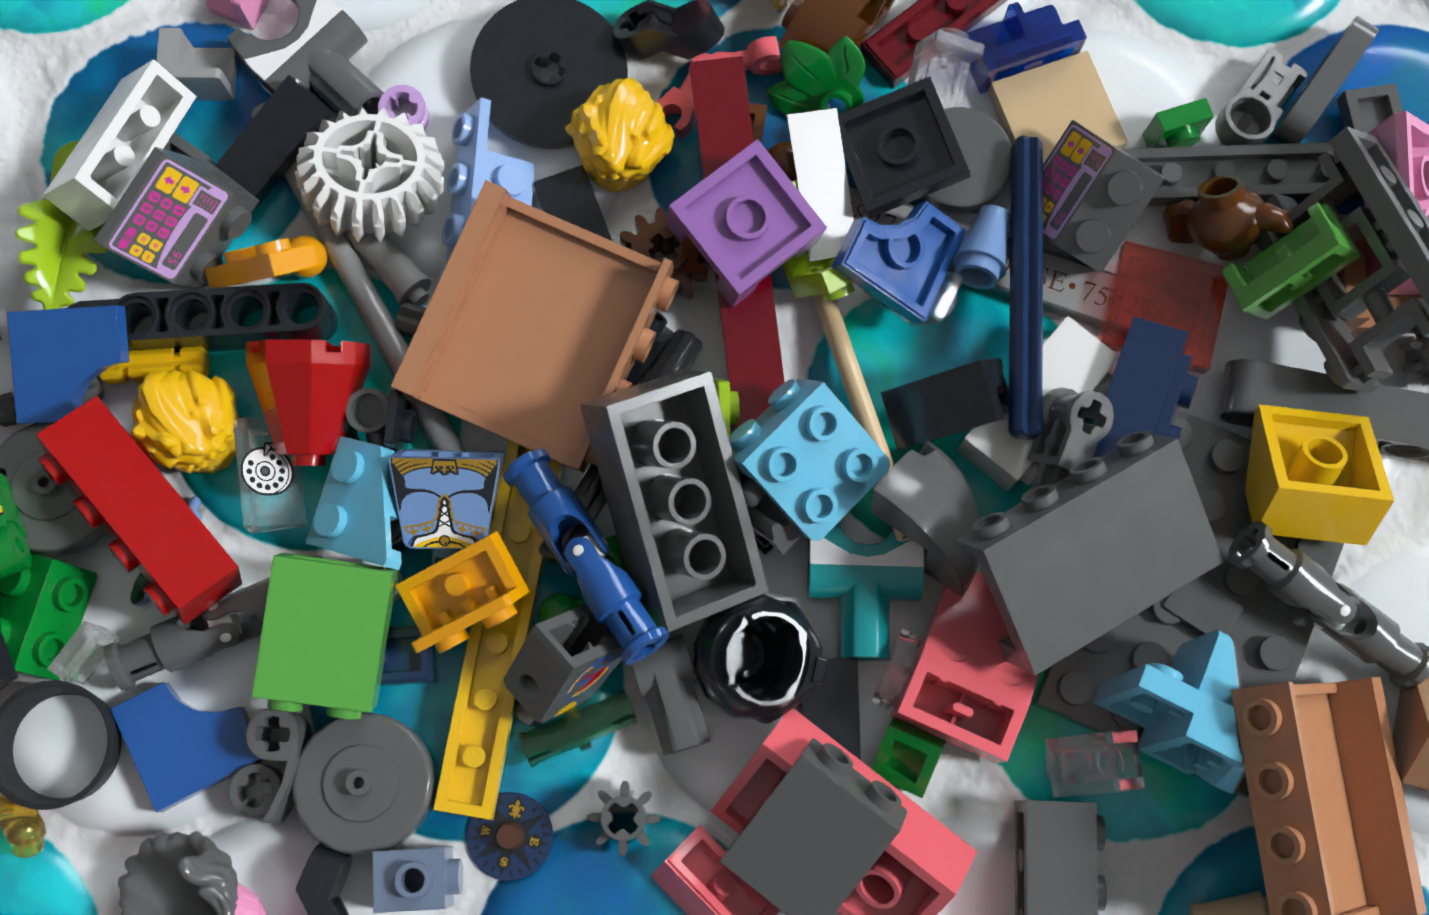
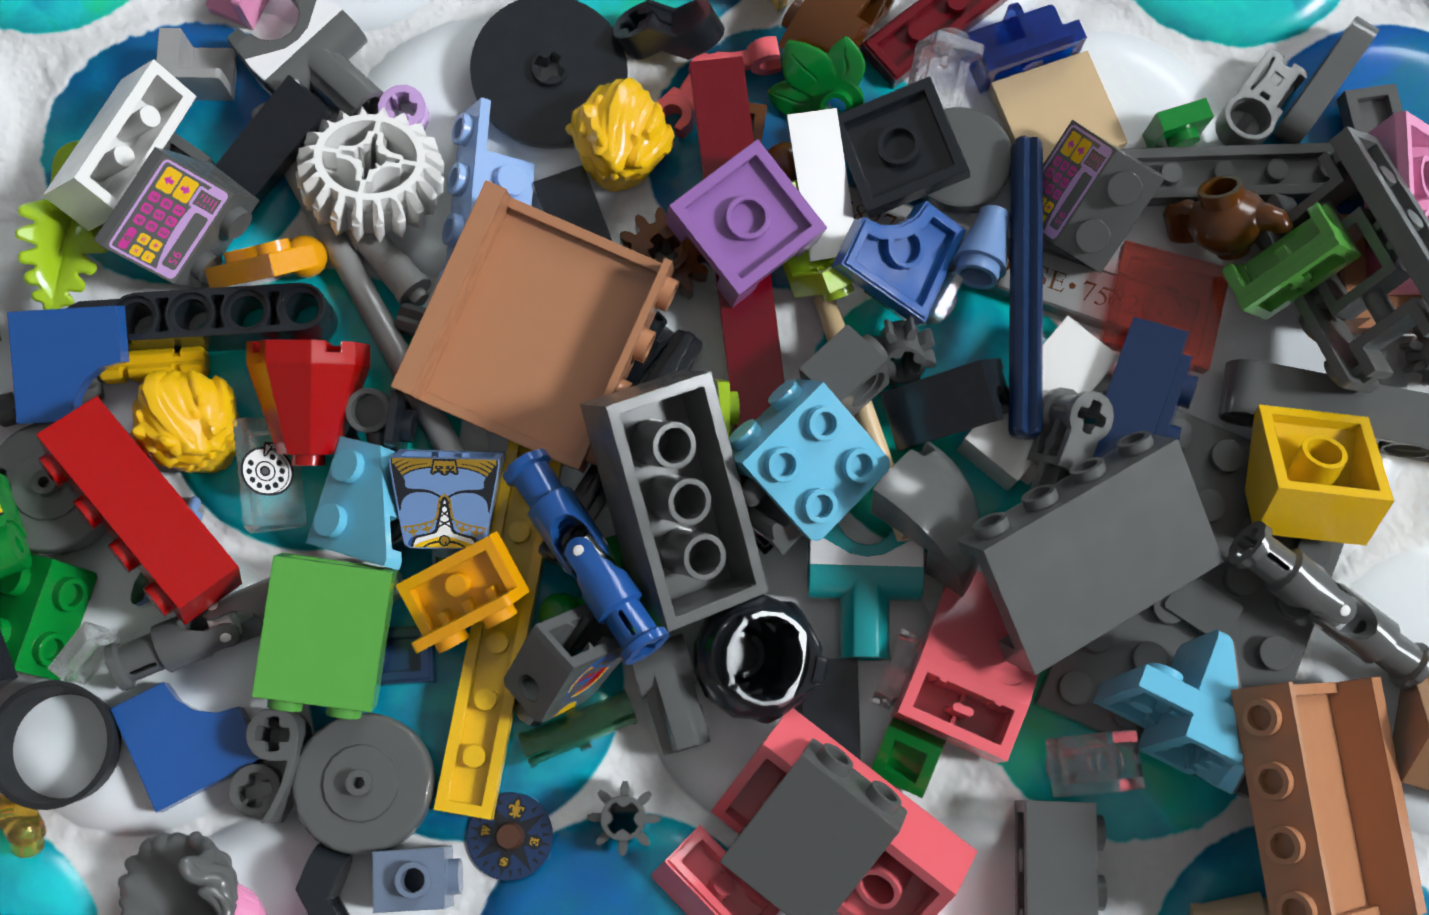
(850, 367): none -> dark grey brick
(907, 350): none -> dark grey gear

